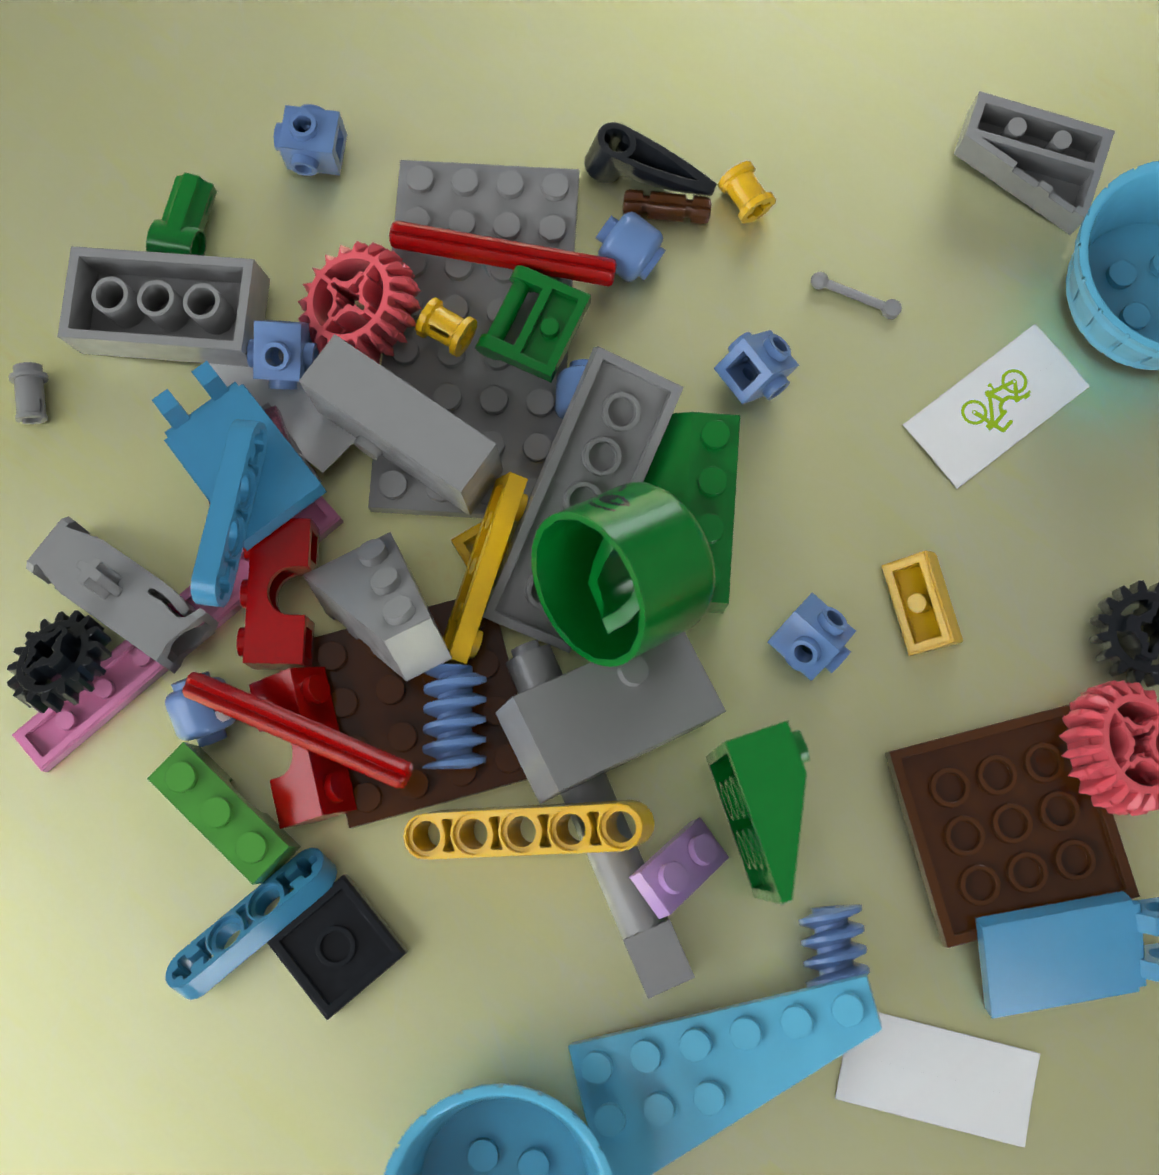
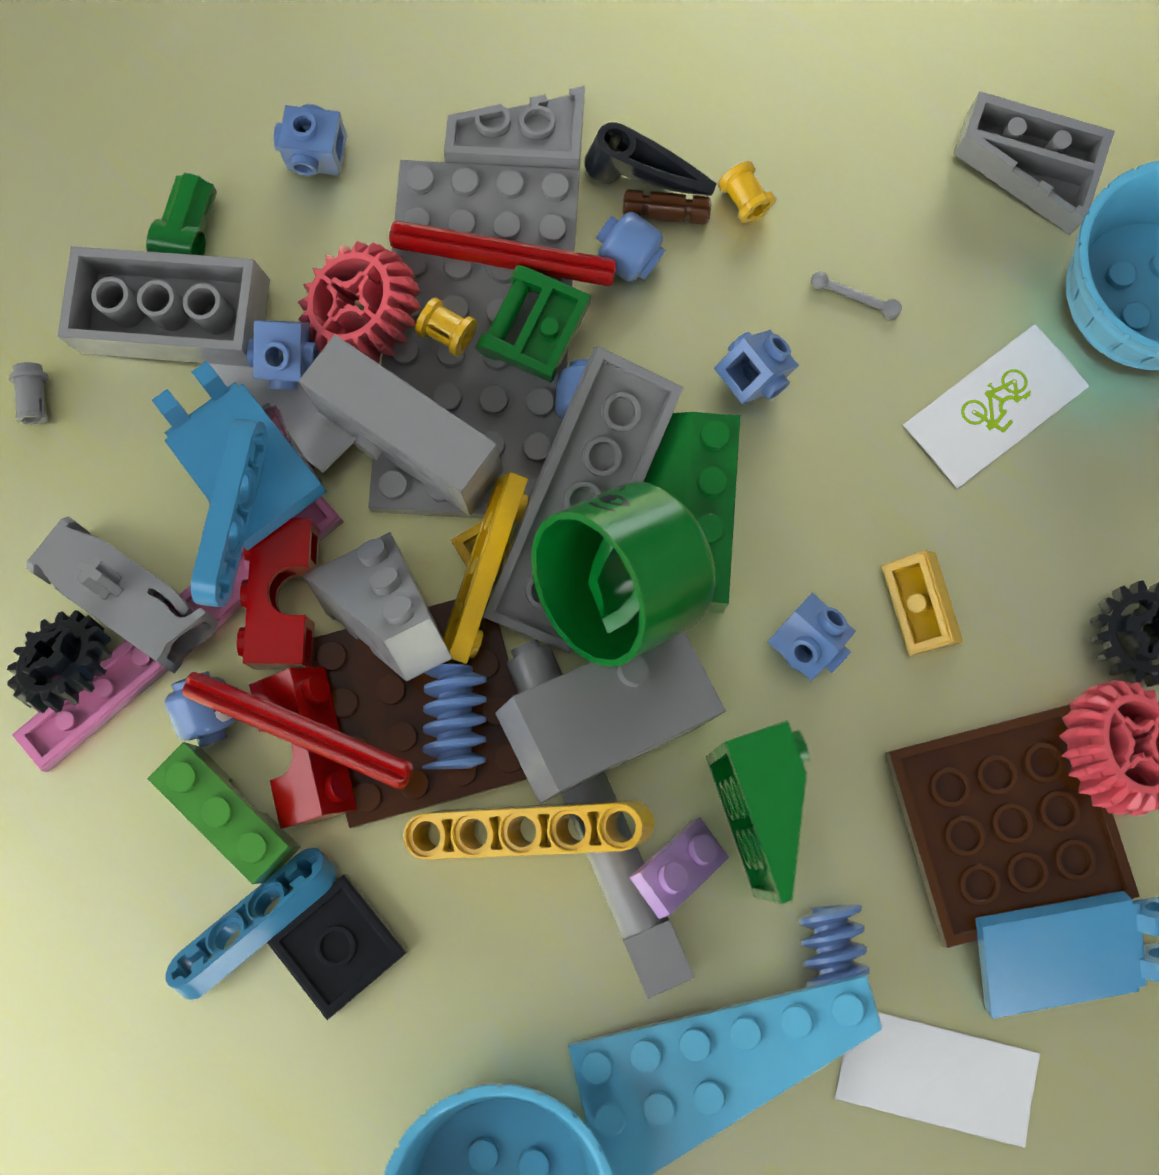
(525, 135): none -> light grey wing

